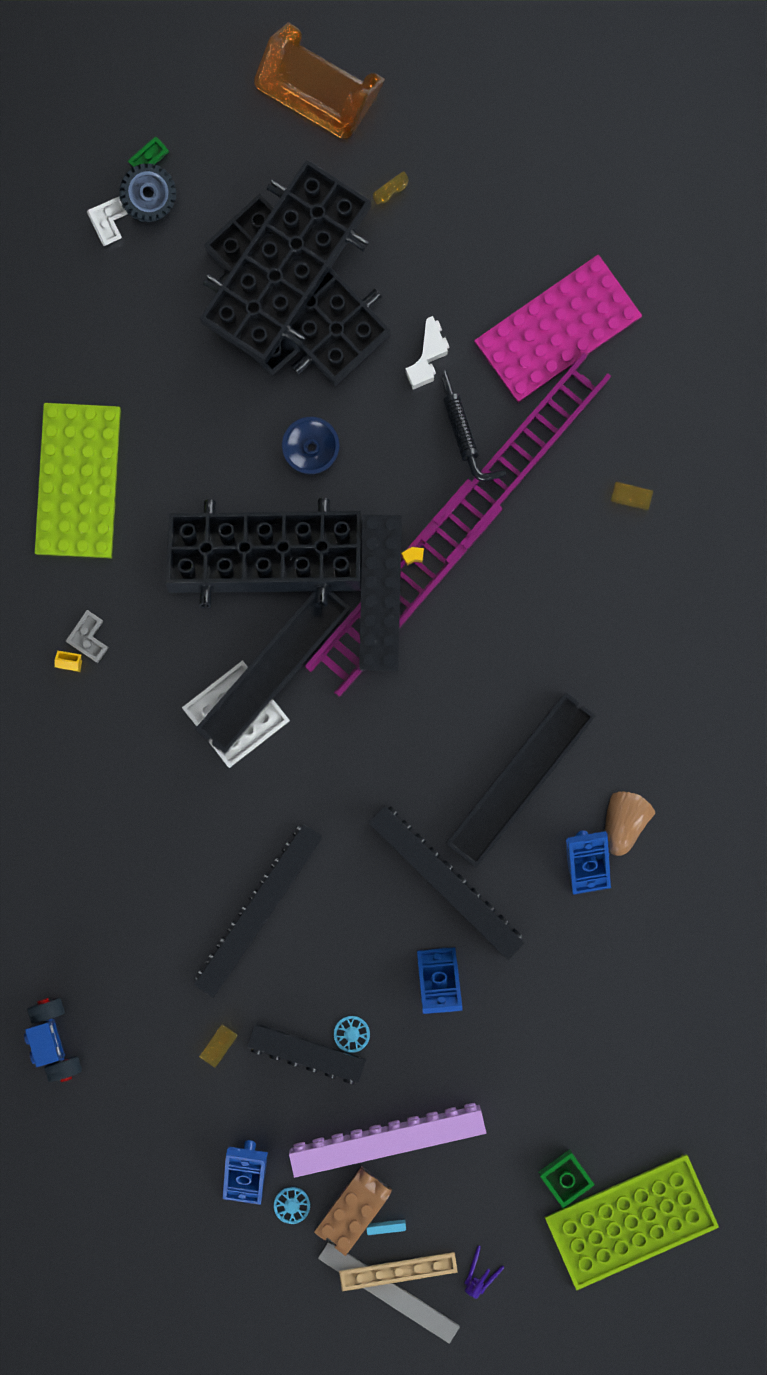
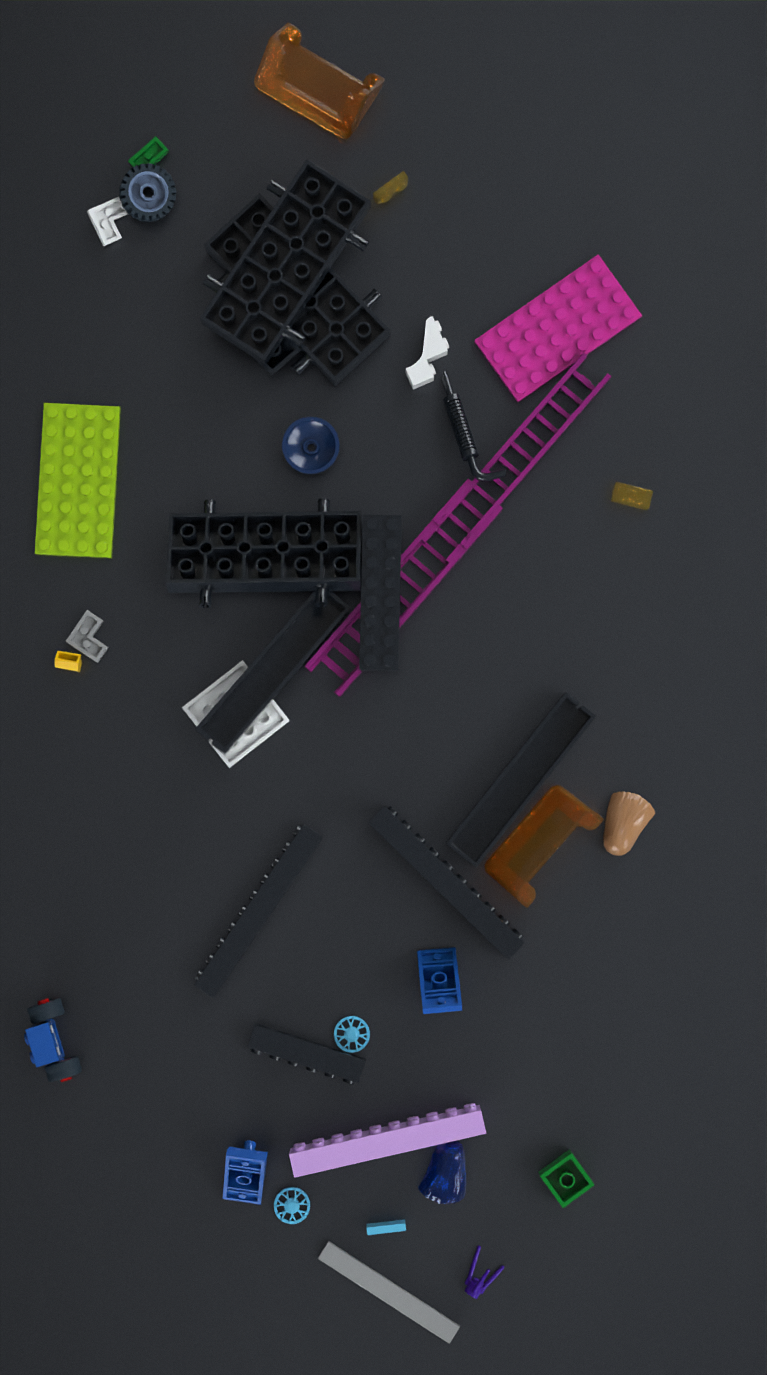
(218, 1045): clear yellow plate -> none
(353, 1210): medium nougat piece -> none
(398, 1271): tan tile -> none
(413, 555): yellow piece -> none
(446, 1174): none -> clear blue hair
(537, 840): none -> clear orange windscreen
(588, 861): blue brick -> none
(631, 1222): lime plate -> none

